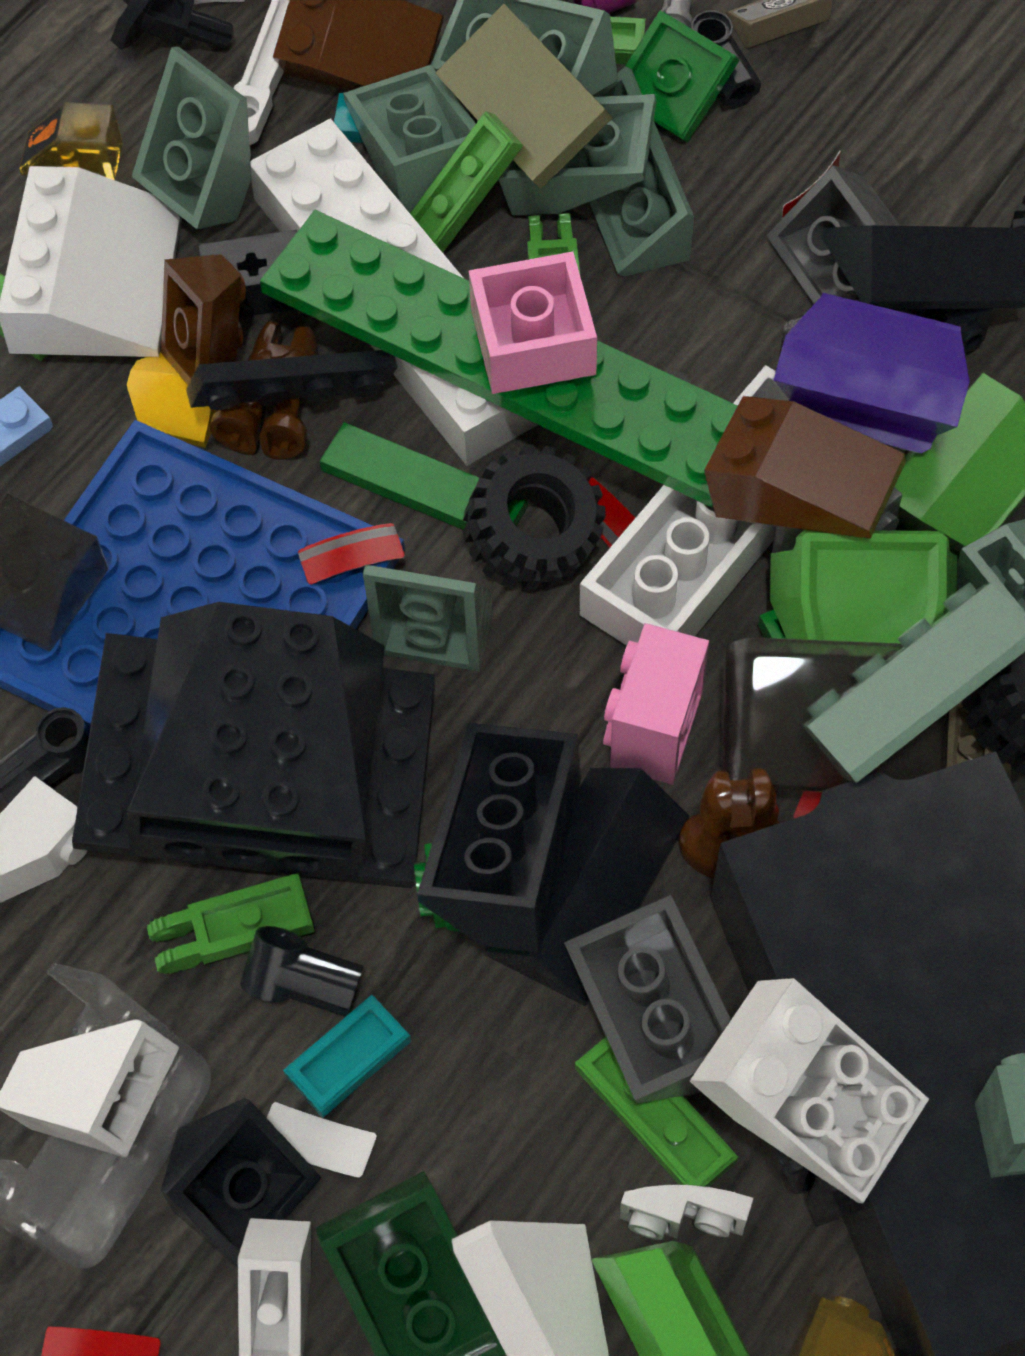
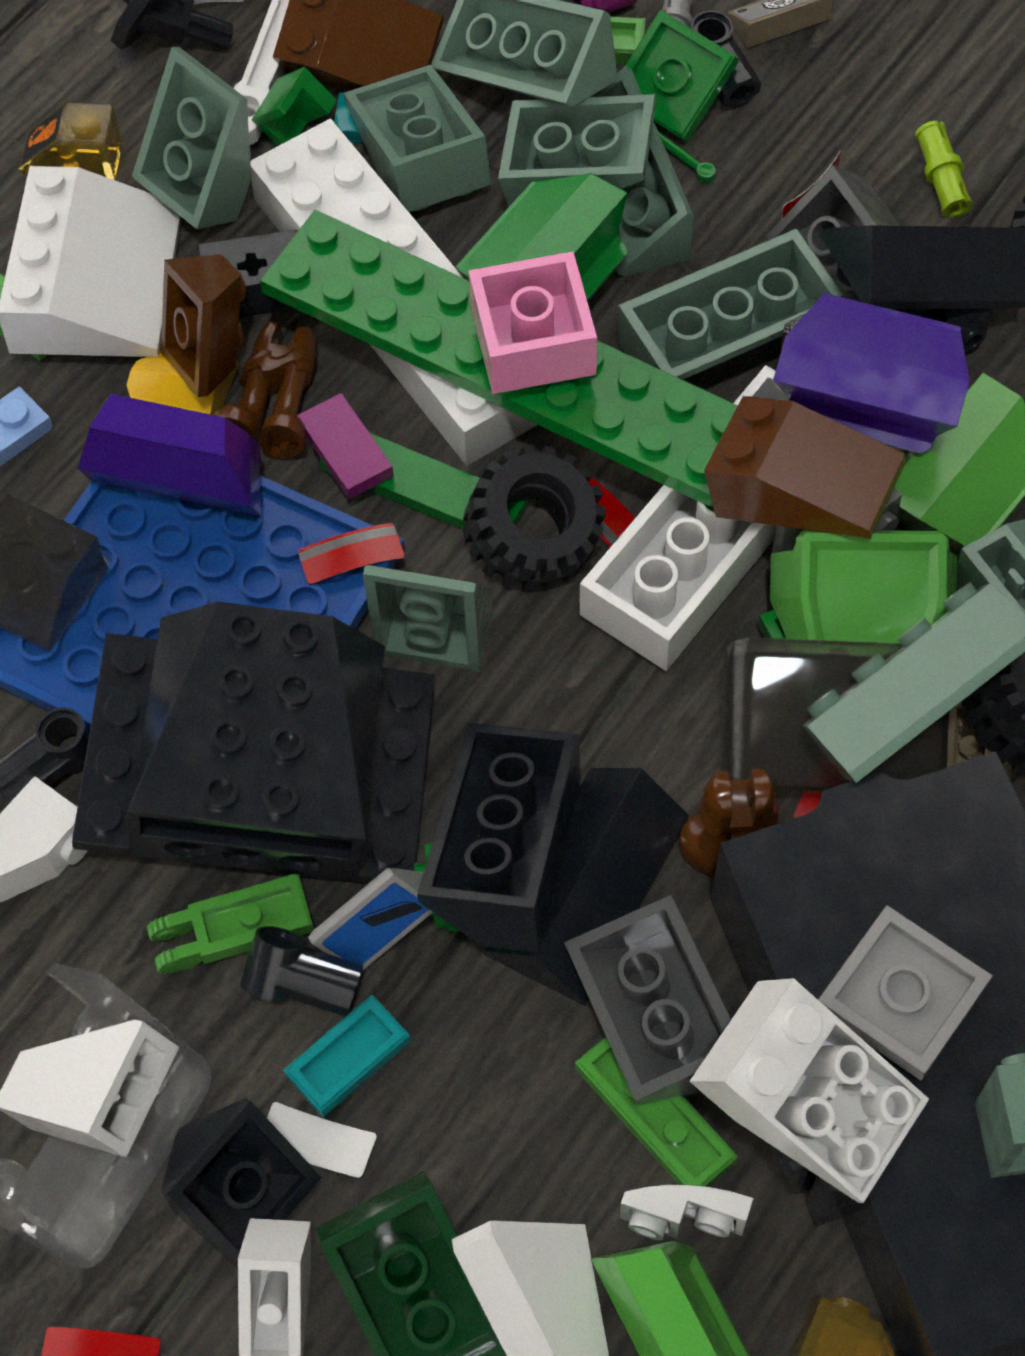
(173, 454): none -> dark purple helmet
(290, 378): black plate -> none
(292, 104): none -> green panel
(345, 446): none -> magenta tile
(373, 918): none -> slope
(466, 179): bright green tile -> none
(528, 89): olive tile -> none
(554, 219): none -> green helmet
(656, 701): bright pink brick -> none
(704, 171): none -> green hinge
(724, 307): none -> sand green slope
(904, 992): none -> light grey plate
(944, 169): none -> lime pin

